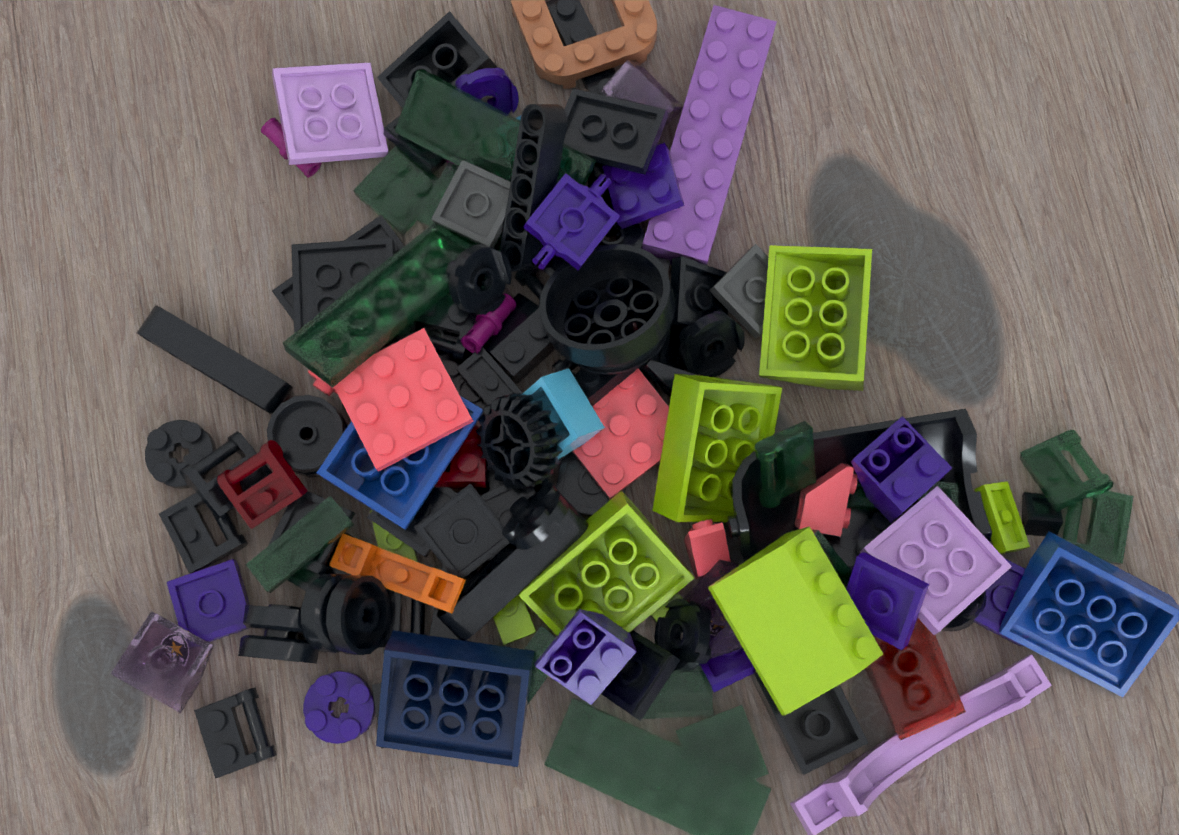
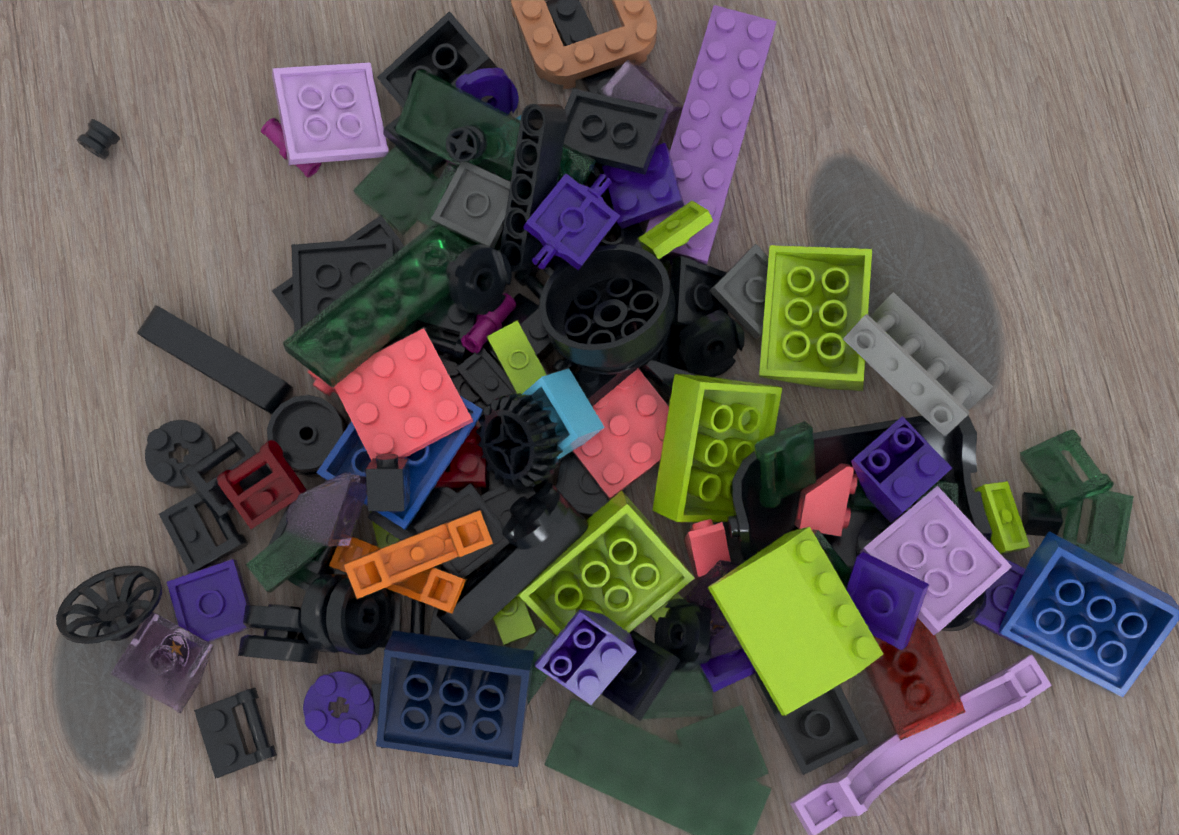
(98, 139): none -> black wheel
(115, 615): none -> black wheel
(329, 510): none -> clear purple slope
(388, 483): none -> black brick
(417, 553): none -> orange slope
(459, 147): none -> black wheel
(516, 356): none -> lime plate
(675, 229): none -> lime plate
(918, 363): none -> light grey fence

